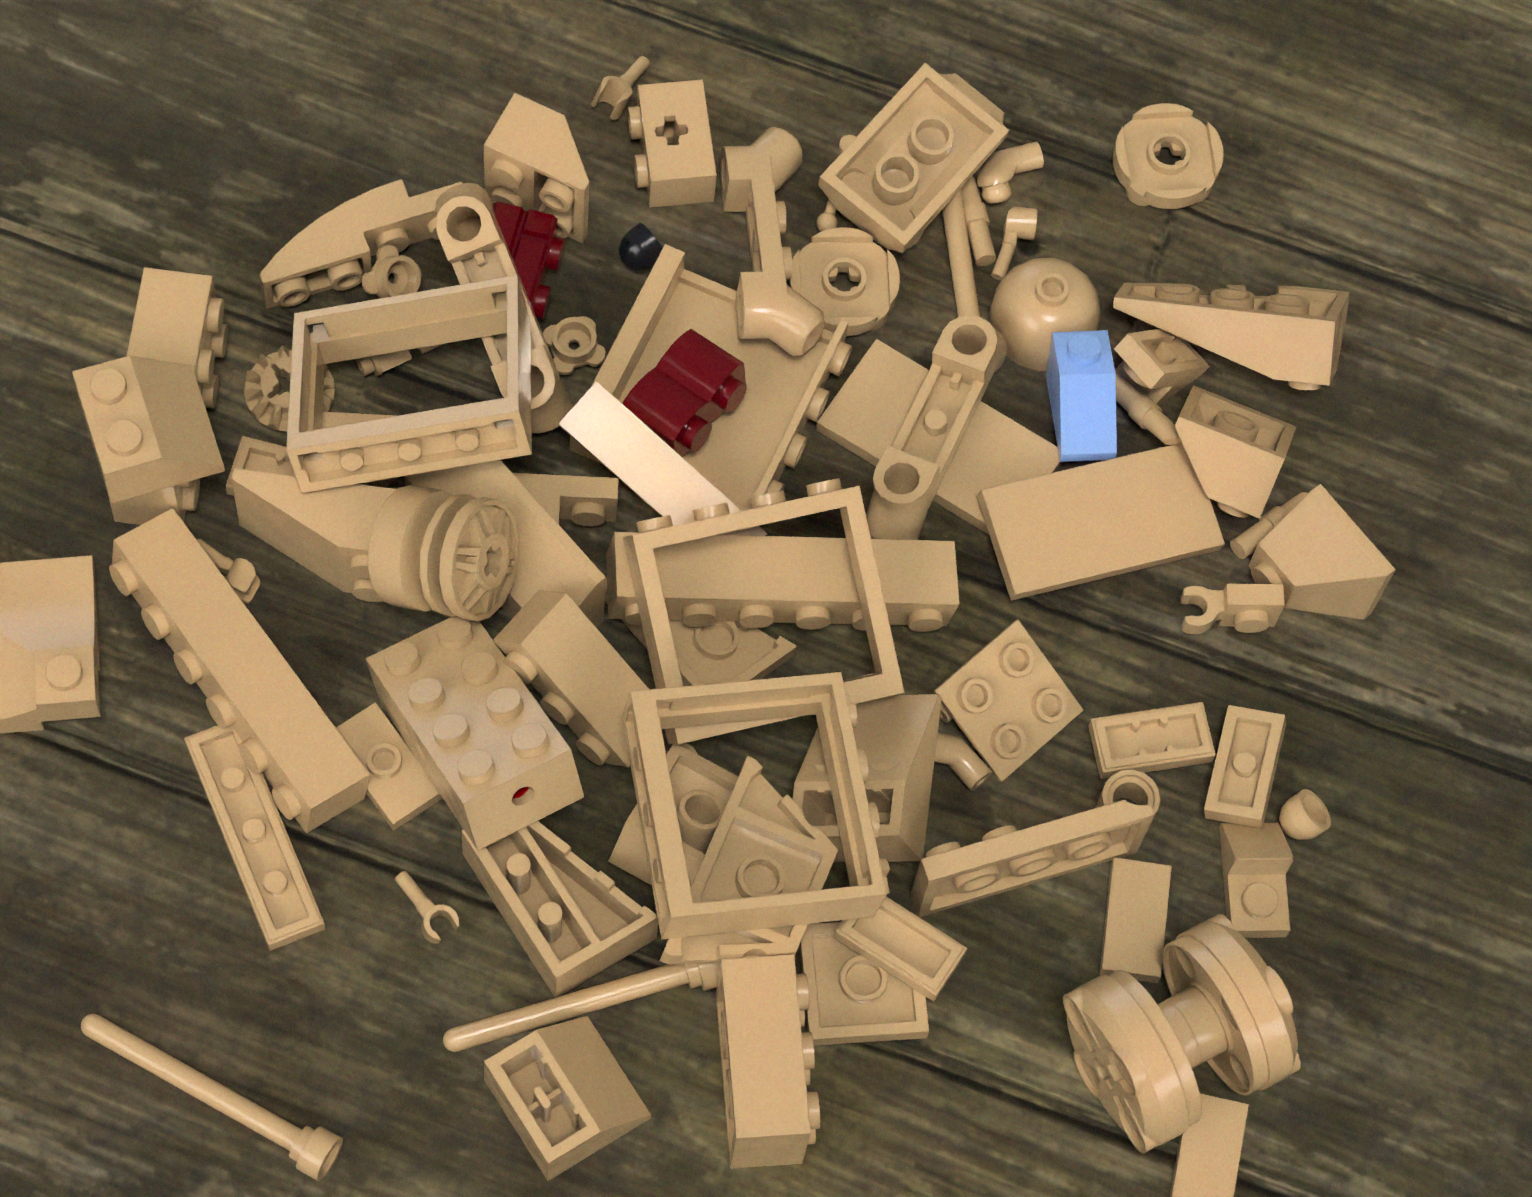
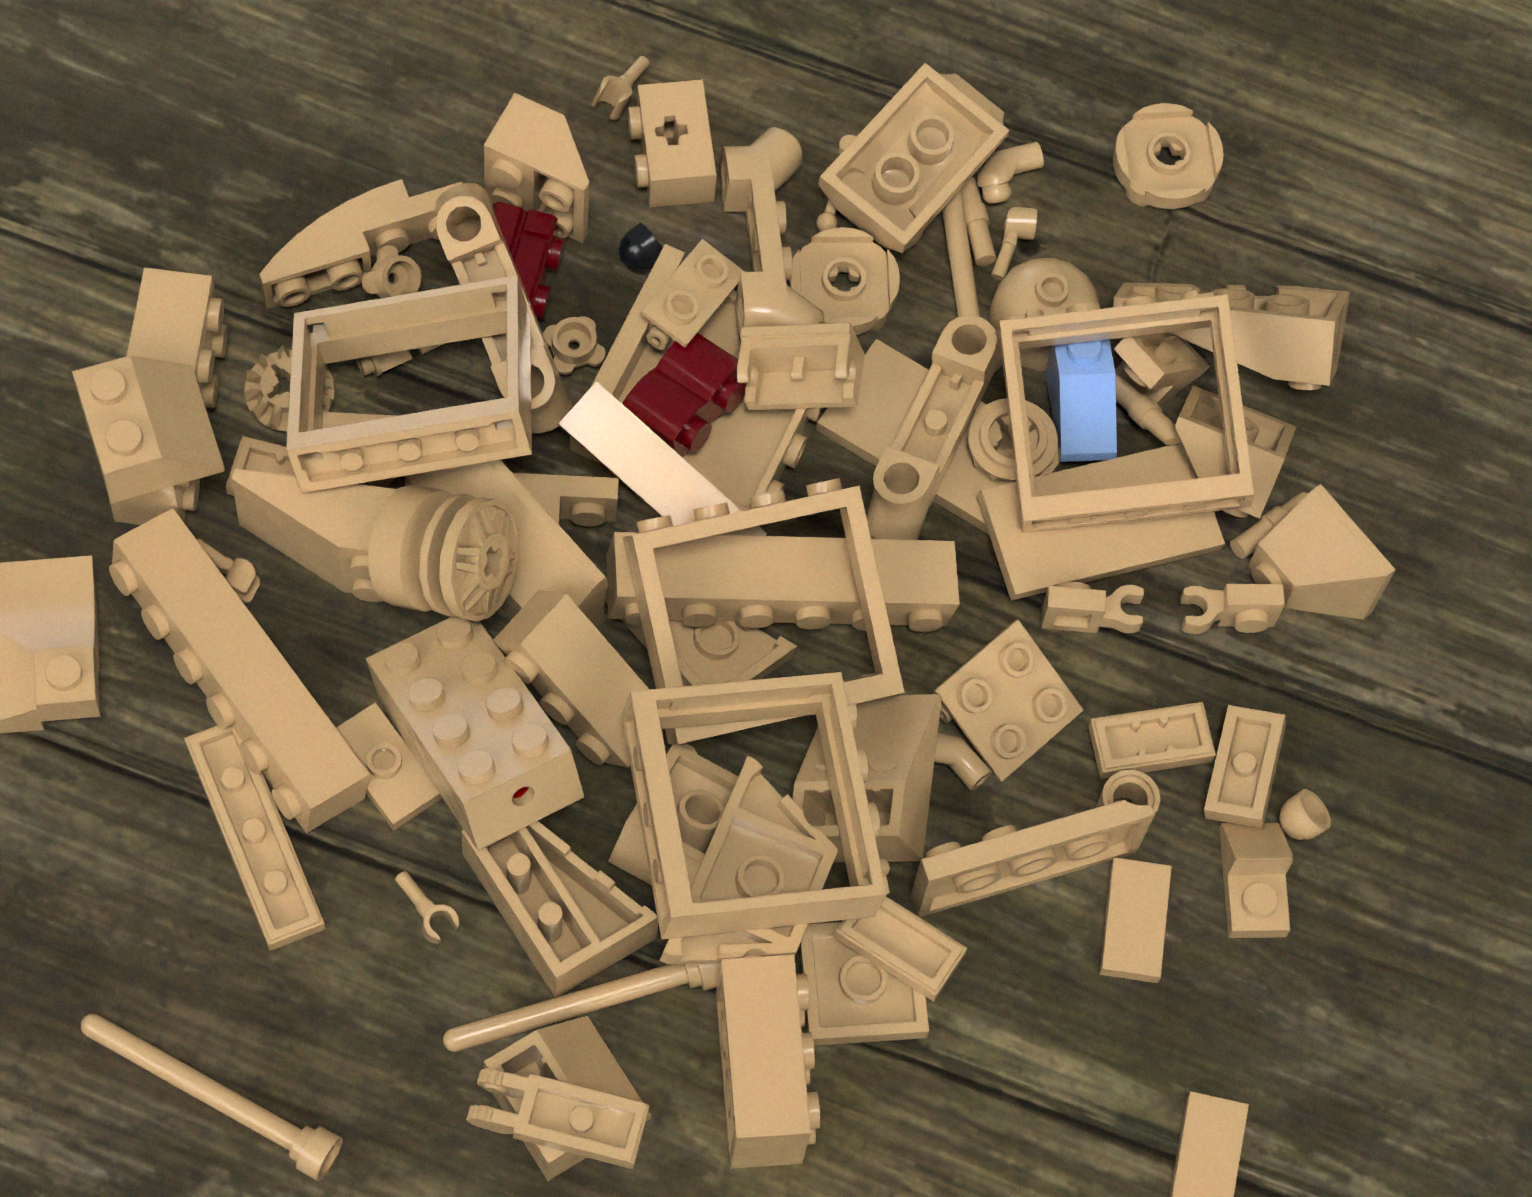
(564, 1117): none -> tan hinge
(690, 296): none -> tan hinge
(800, 366): none -> tan hinge
(986, 438): none -> tan gear
(1083, 609): none -> tan plate
(1136, 317): none -> tan window
(1220, 1012): tan wheel -> none

